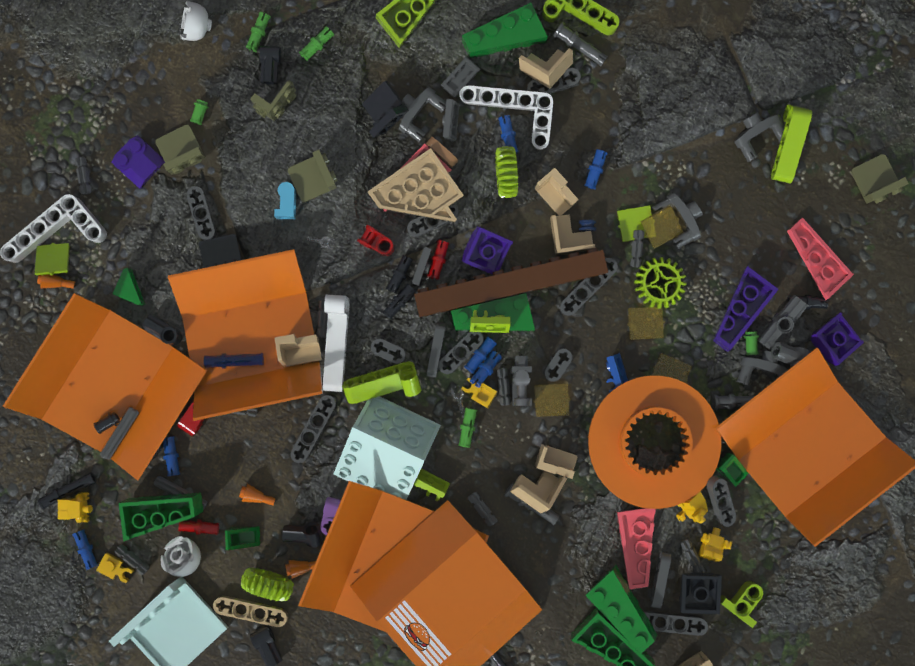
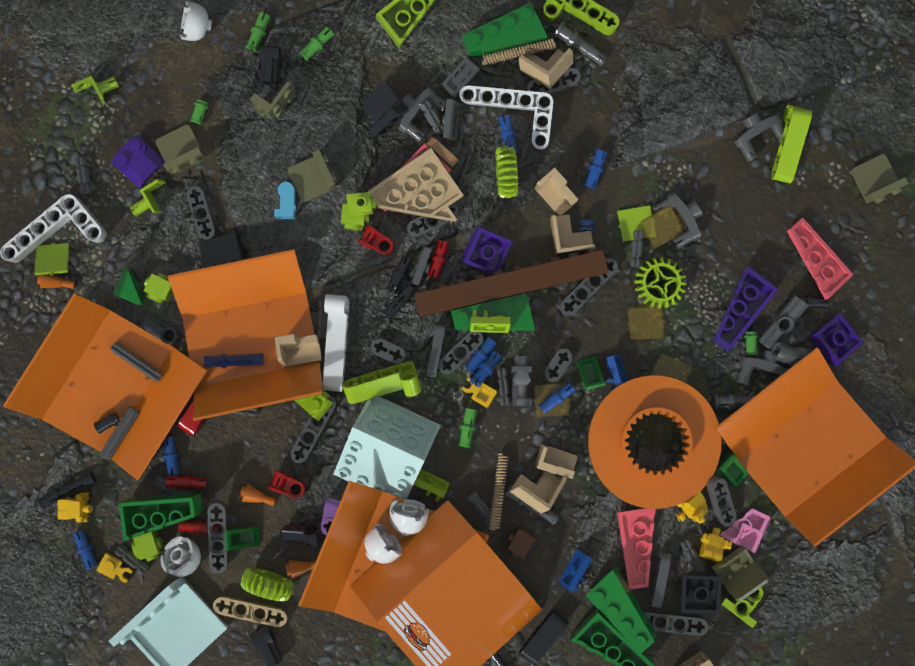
(100, 88): none -> lime bracket
(136, 361): none -> dark grey axle
(147, 546): none -> lime brick
(148, 200): none -> lime bracket
(158, 288): none -> lime brick
(185, 482): none -> red pin
(217, 536): none -> dark grey beam
(284, 483): none -> red piece
(316, 405): none -> lime bracket
(353, 222): none -> lime brick
(360, 204): none -> lime brick
(381, 546): none -> white cylinder
(408, 516): none -> white cylinder
(432, 116): none -> dark grey axle
(497, 498): none -> tan piece
(519, 543): none -> reddish brown brick
(529, 49): none -> tan piece
(543, 637): none -> black beam
(556, 398): none -> blue pin
(575, 570): none -> blue plate
(590, 373): none -> green slope
(740, 574): none -> olive bracket
(748, 530): none -> bright pink slope

